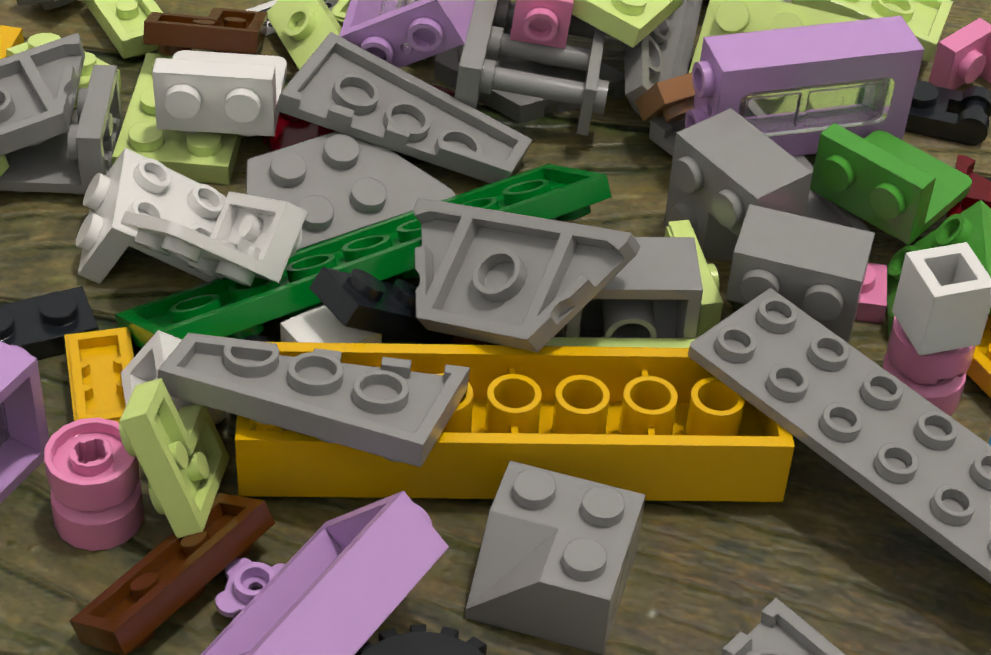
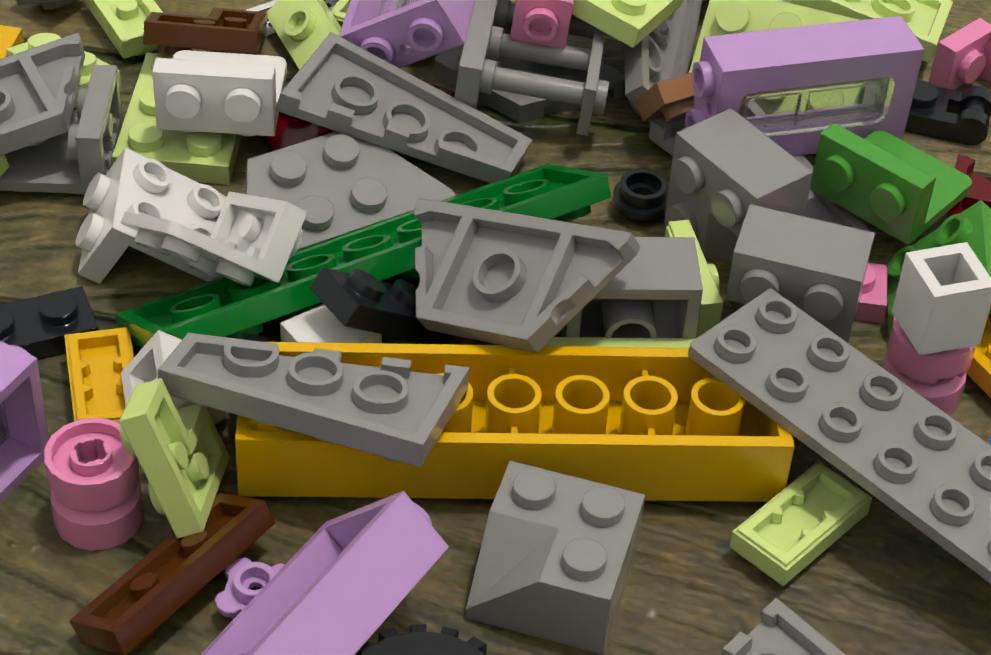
(641, 195): none -> black plate
(800, 523): none -> yellowish green plate

